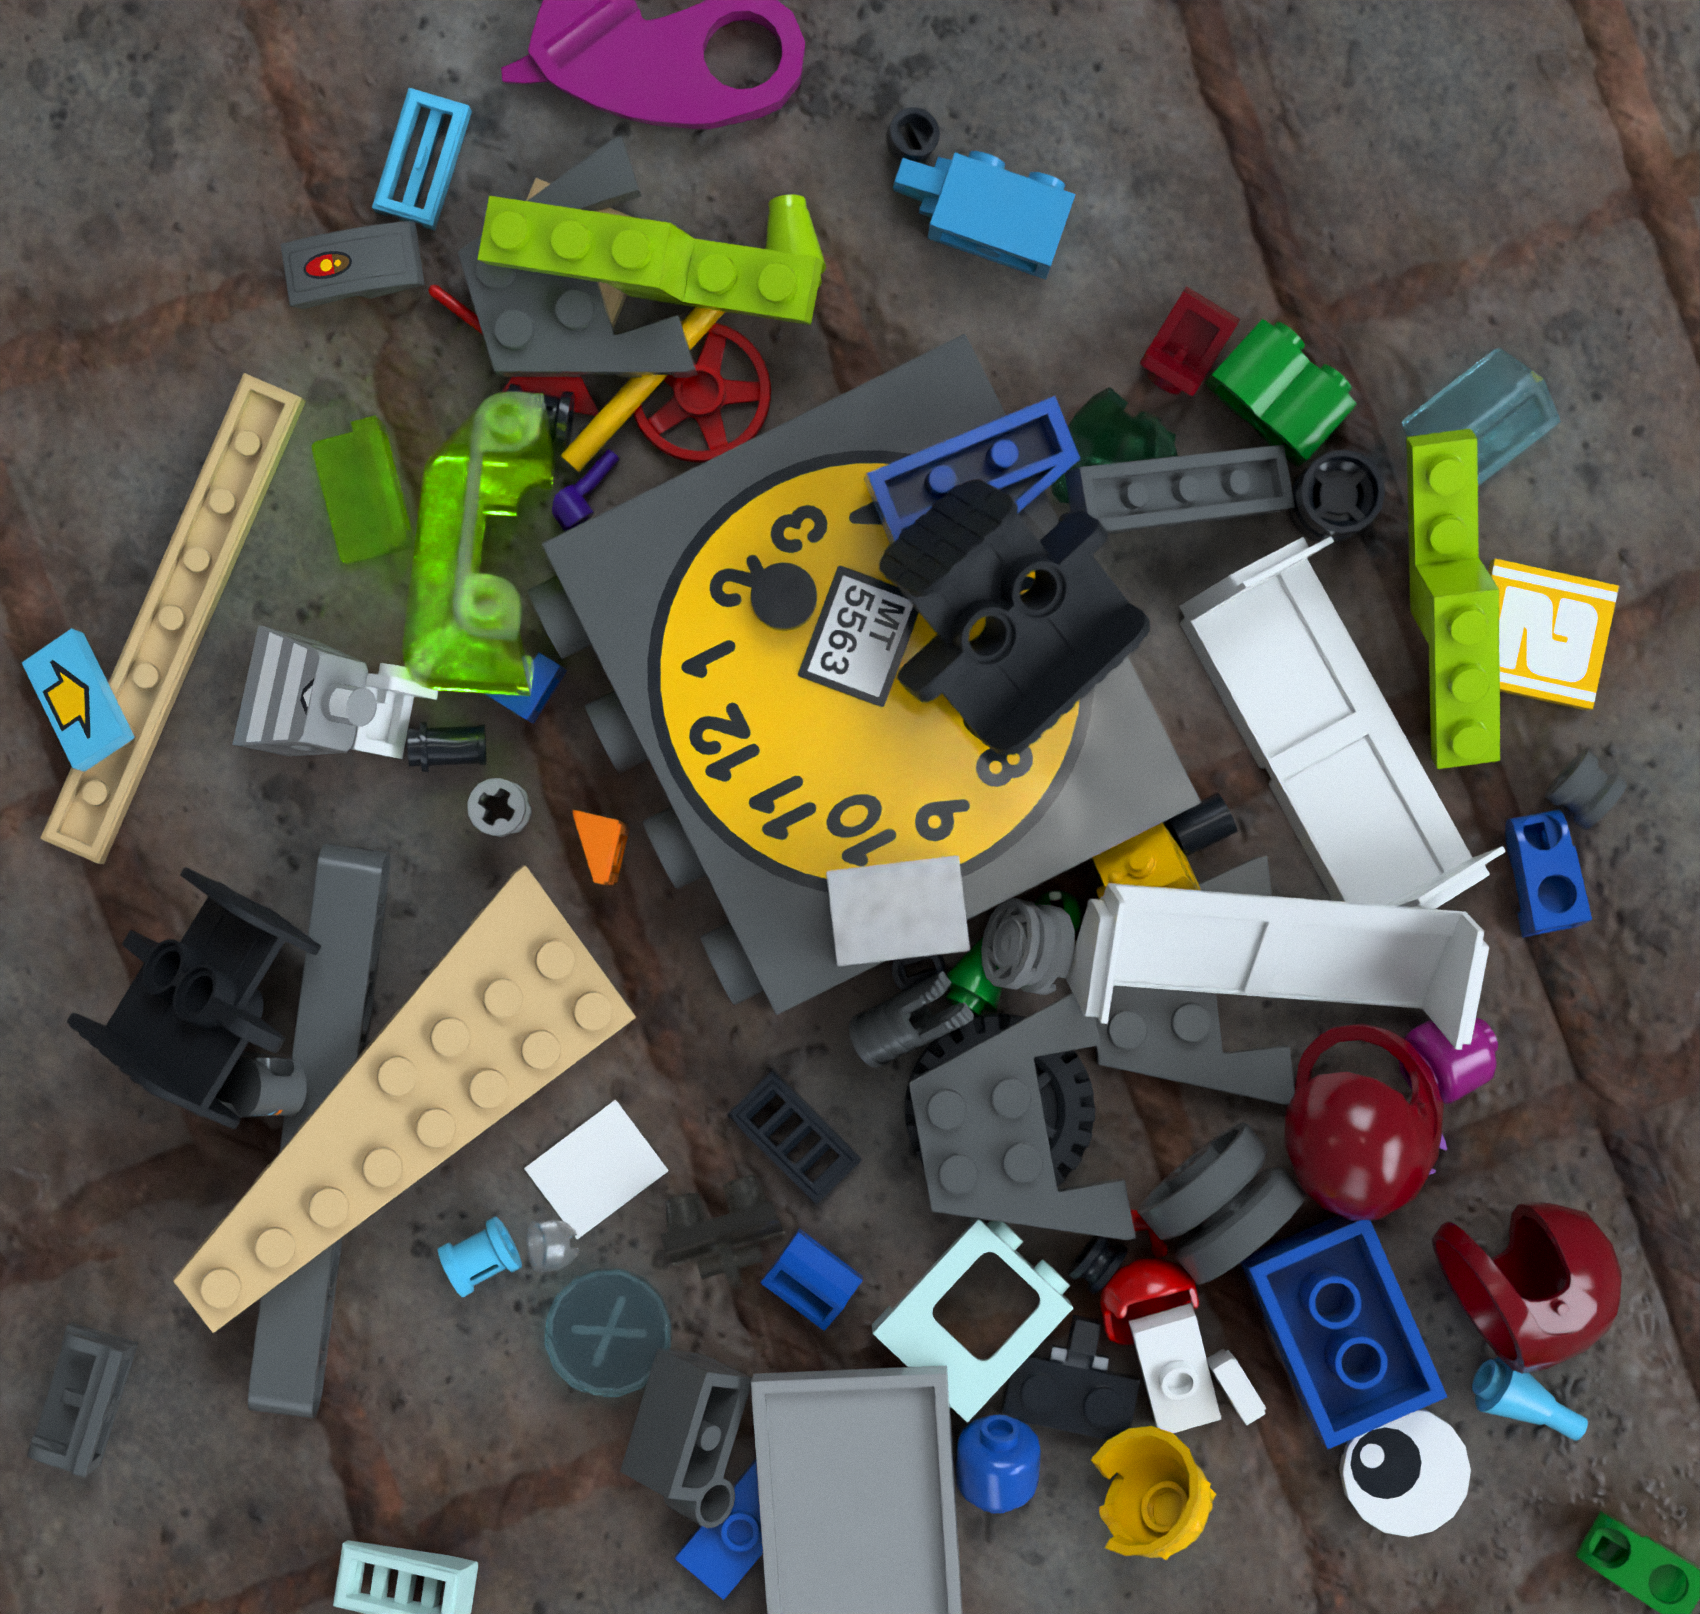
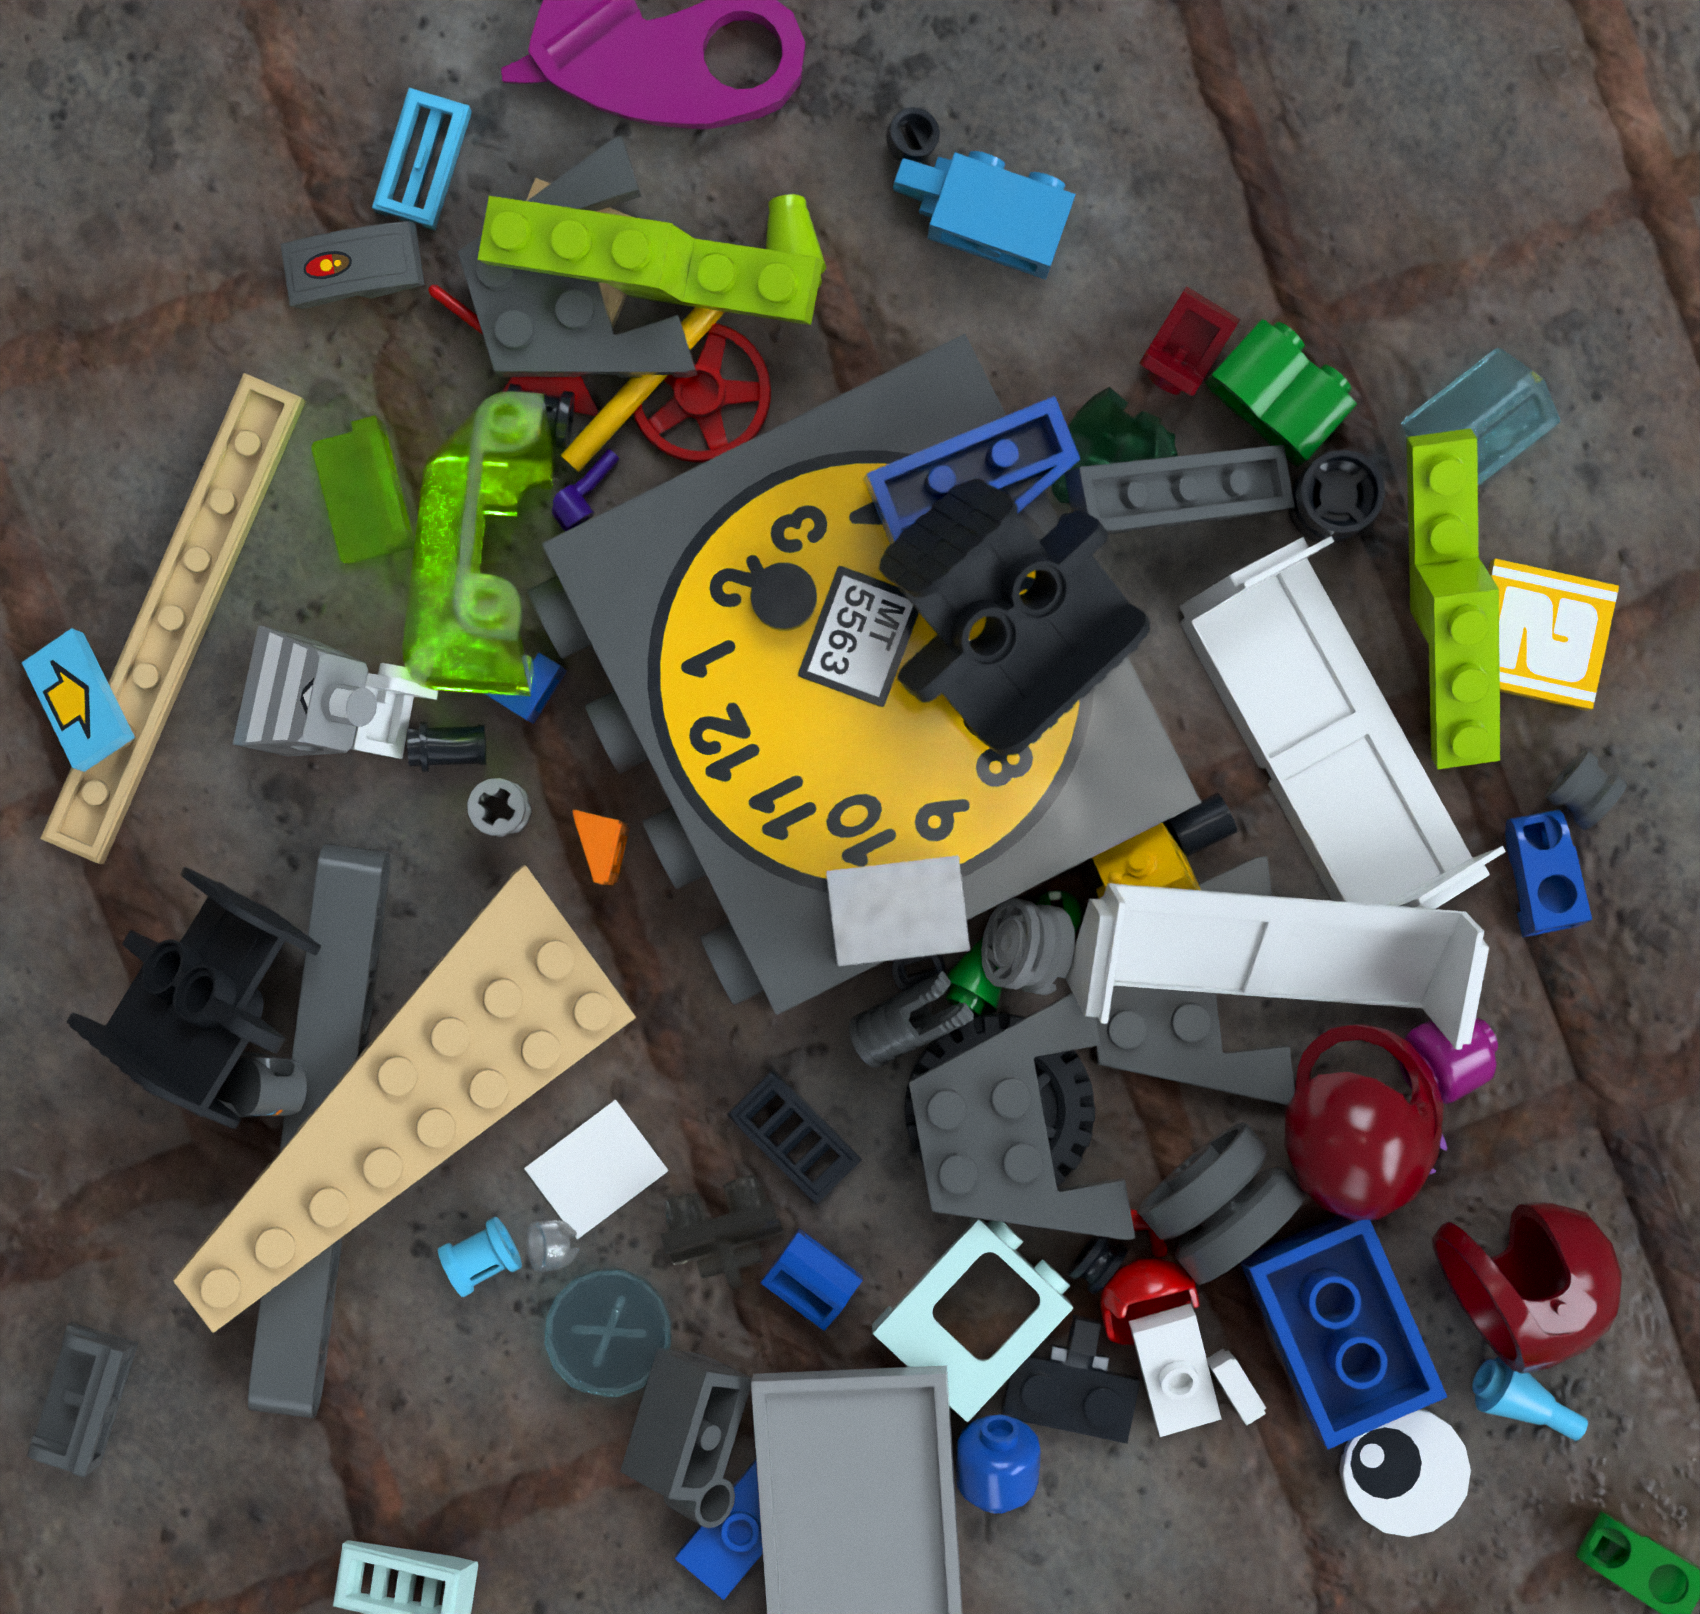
(1157, 1497): yellow helmet -> none

